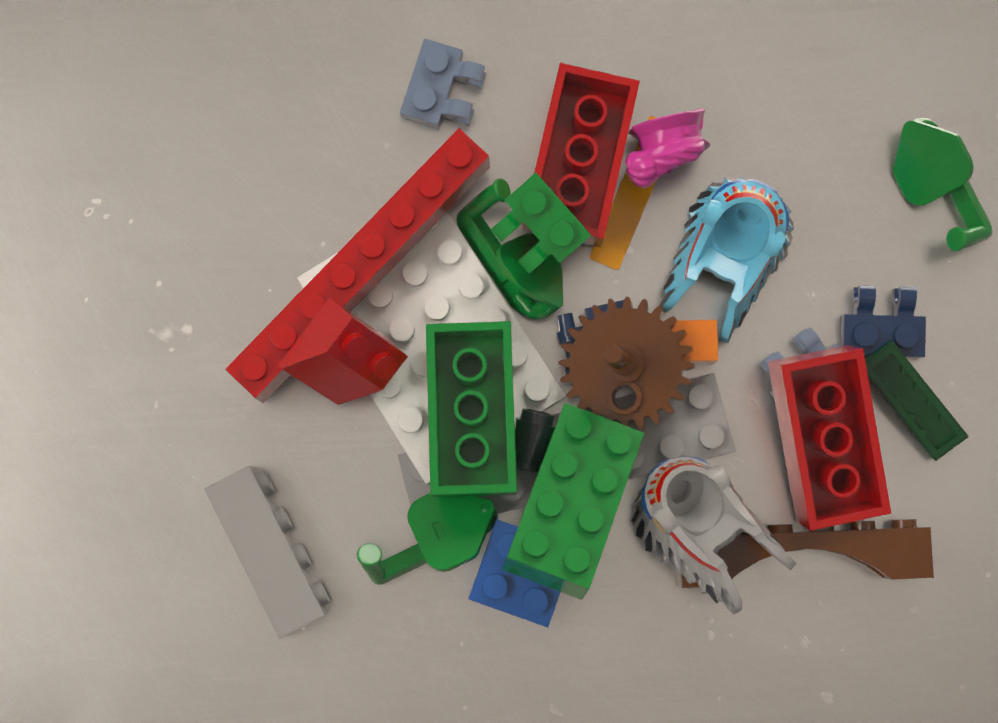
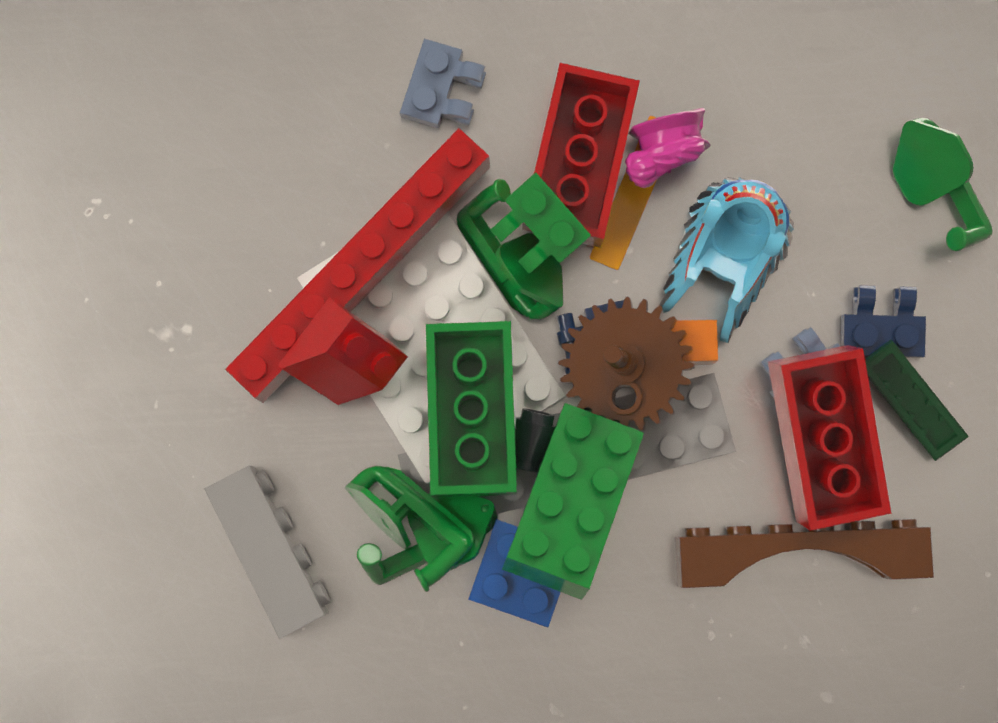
(423, 507): none -> green piece
(690, 515): light grey piece -> none

